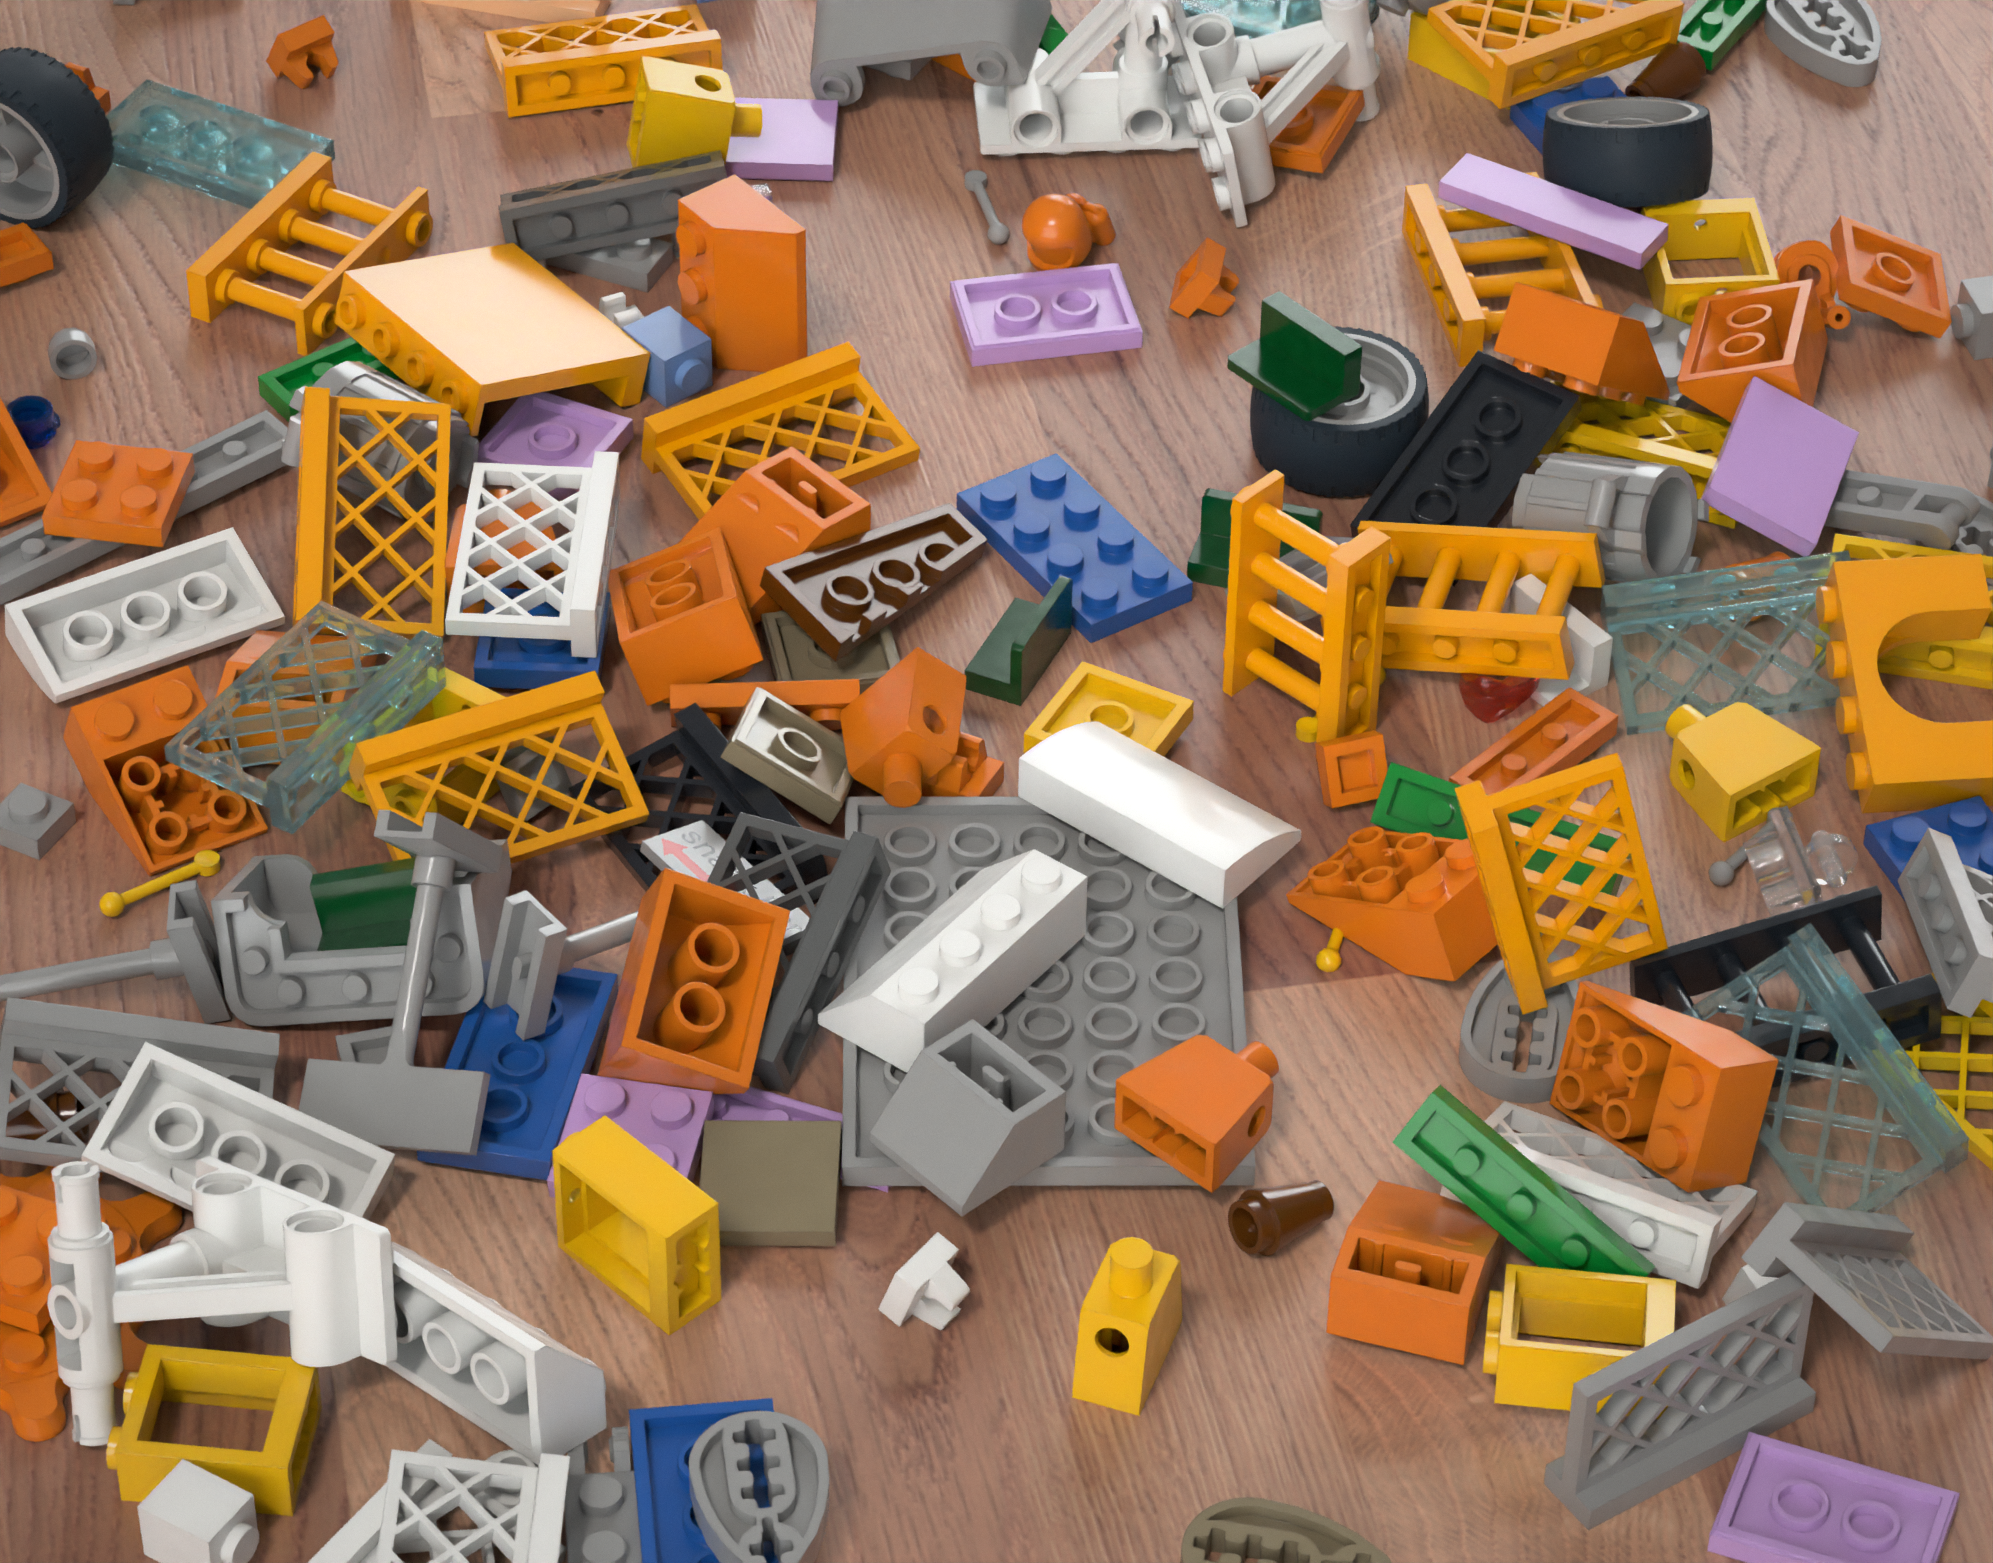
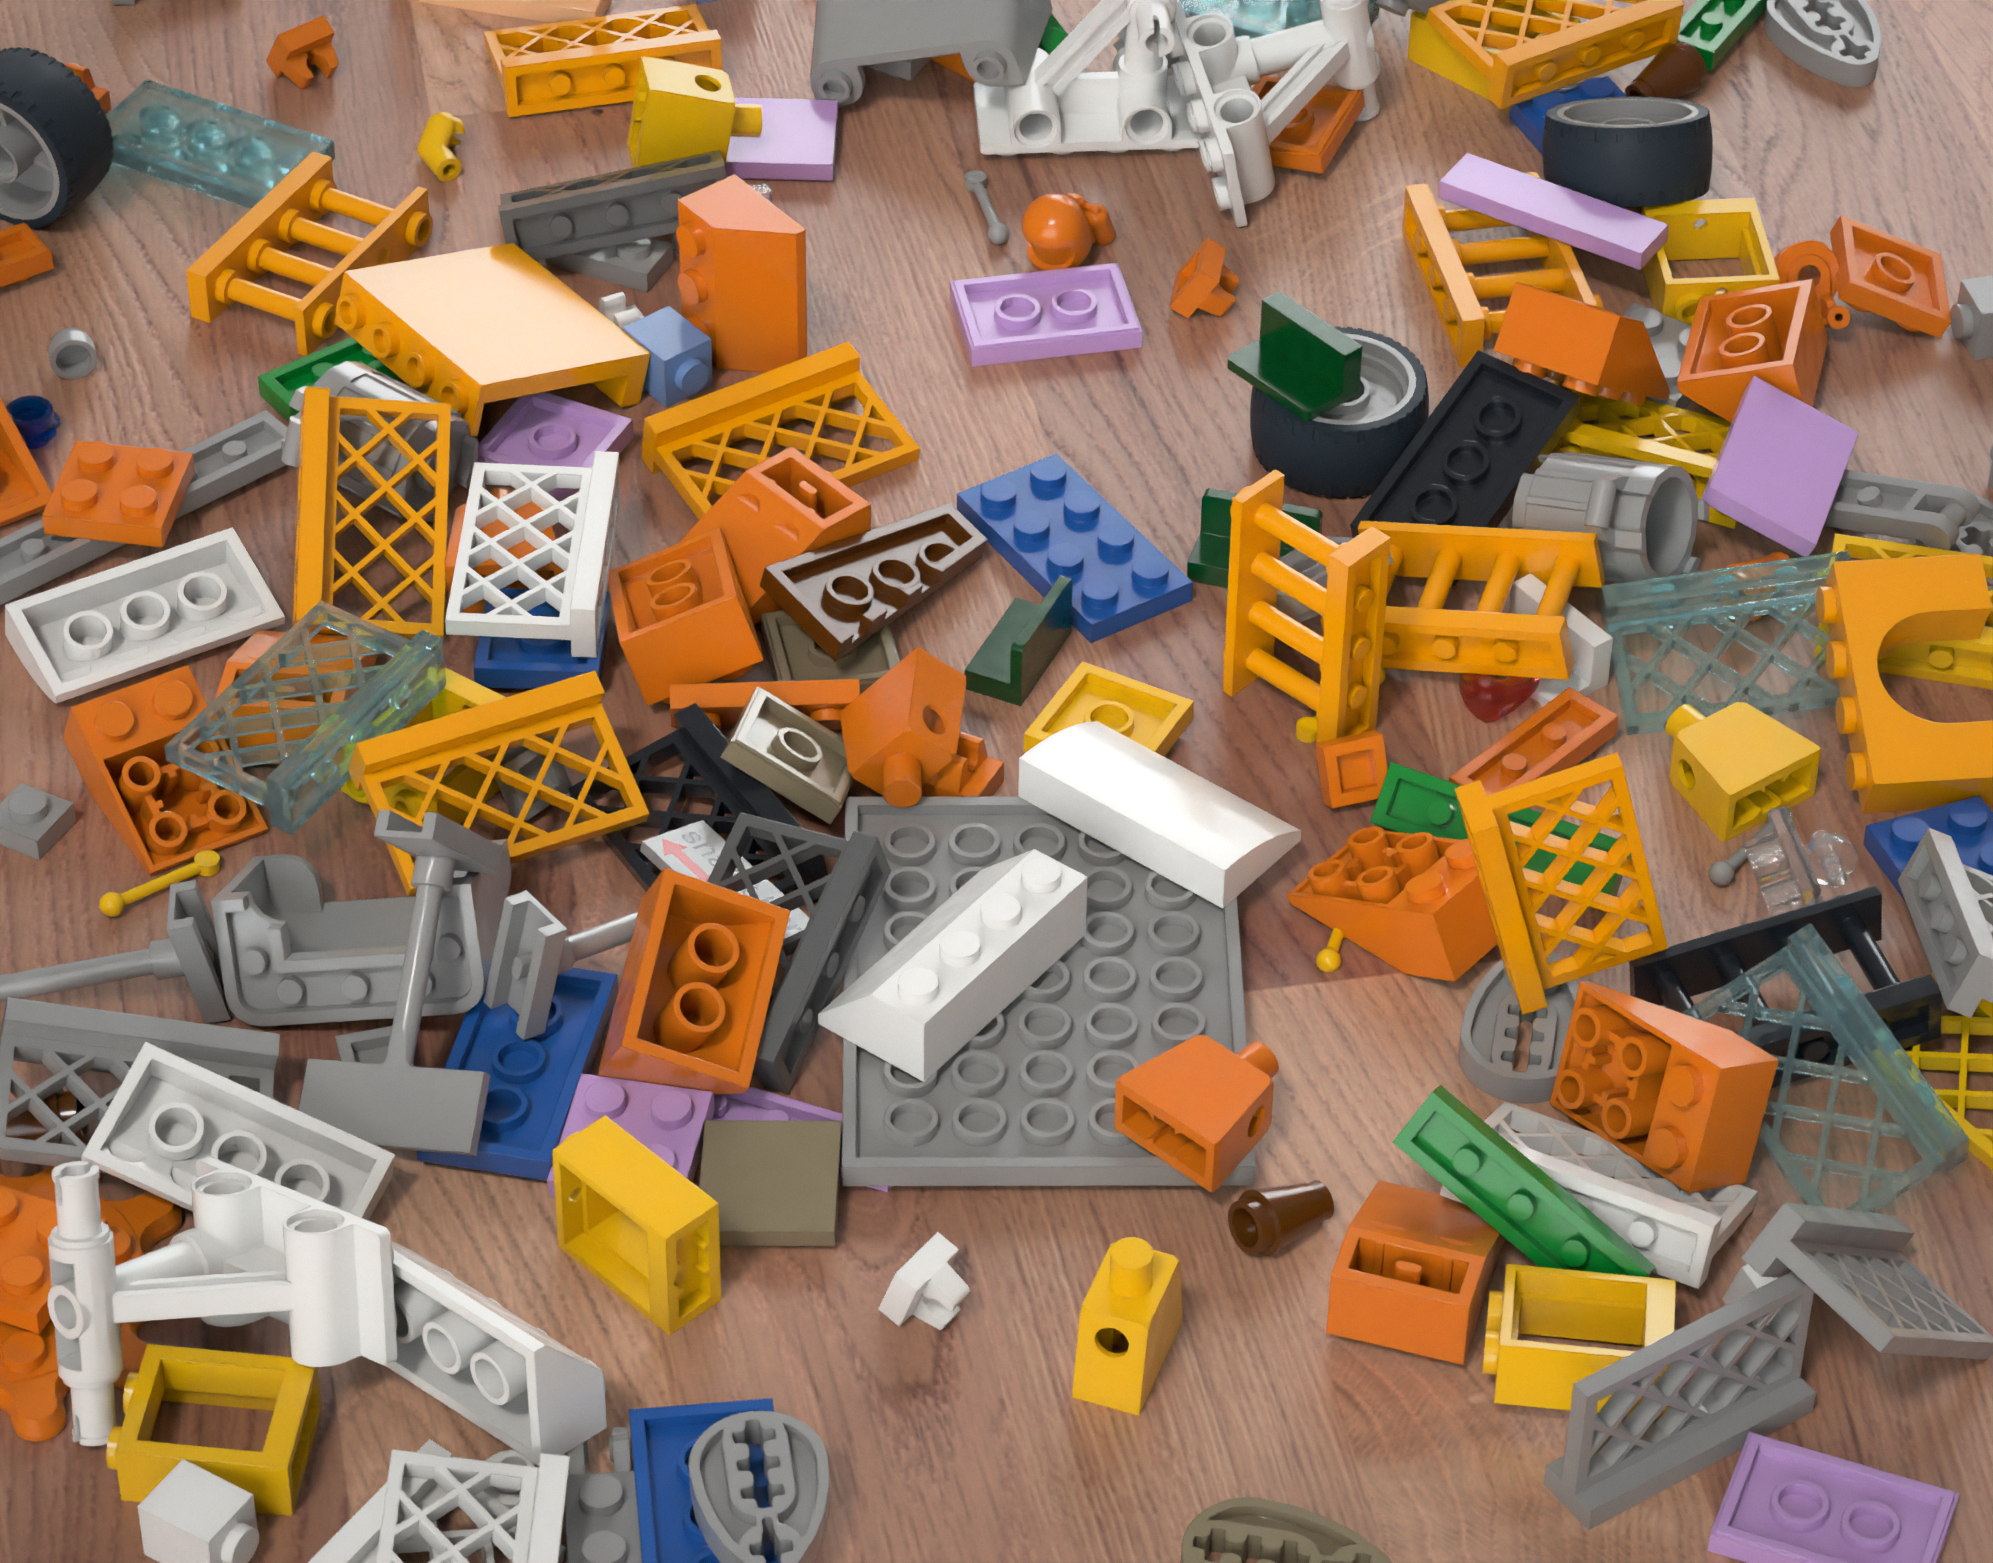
(365, 905): dark green panel -> none
(434, 145): none -> yellow arm
(971, 1118): light grey slope -> none

